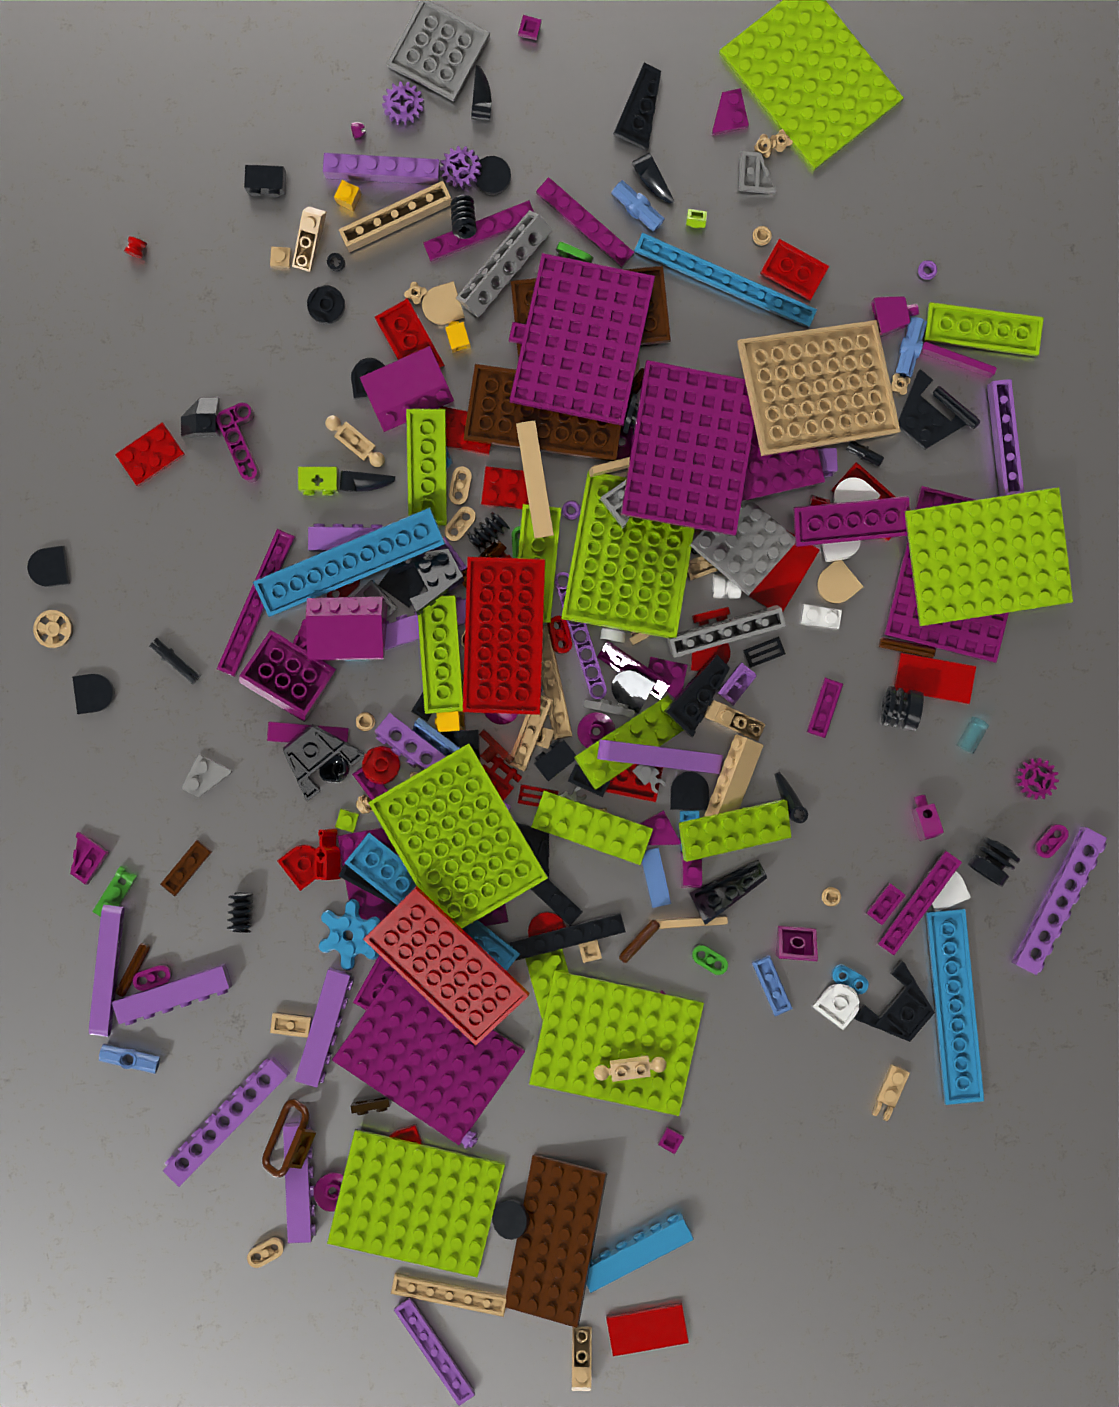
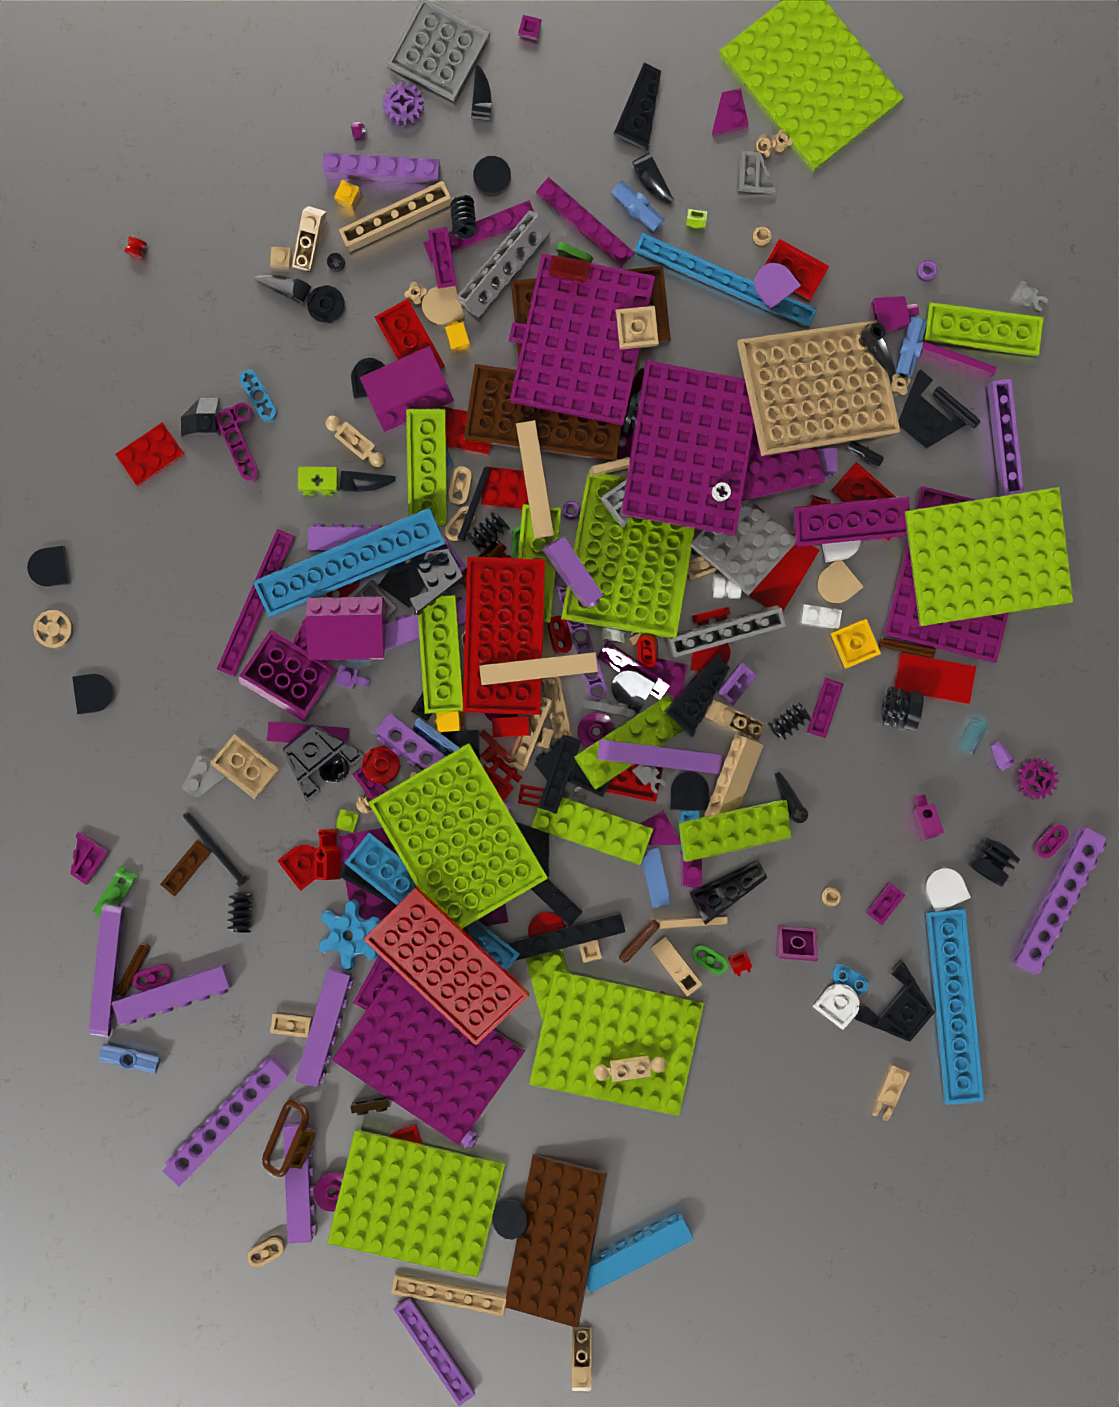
(177, 663): black pin -> none
(215, 849): none -> black bar
(244, 766): none -> tan tile
(265, 180): black brick -> none
(269, 405): none -> dark azure beam
(291, 288): none -> black piece
(348, 677): none -> medium lavender plate
(365, 721): tan plate -> none
(442, 257): none -> magenta plate
(456, 160): medium lavender gear -> none
(474, 503): none -> black bar
(511, 726): none -> red tile
(538, 668): none -> tan tile
(559, 774): none -> black tile
(569, 269): none -> clear red plate
(572, 571): none -> medium lavender slope
(637, 327): none -> tan plate
(647, 649): none -> red plate
(647, 1329): red tile -> none
(670, 1140): magenta plate -> none
(676, 966): none -> tan slope
(726, 488): none -> white bush
(740, 962): none -> red tile
(772, 985): medium blue tile -> none
(774, 284): none -> medium lavender tile
(779, 646): black tile -> none
(789, 721): none -> black piece
(854, 490): white tile -> none
(855, 643): none -> yellow plate
(873, 339): none -> black piece
(919, 902): magenta plate -> none
(1002, 756): none -> medium lavender cone
(1026, 295): none -> light grey plate

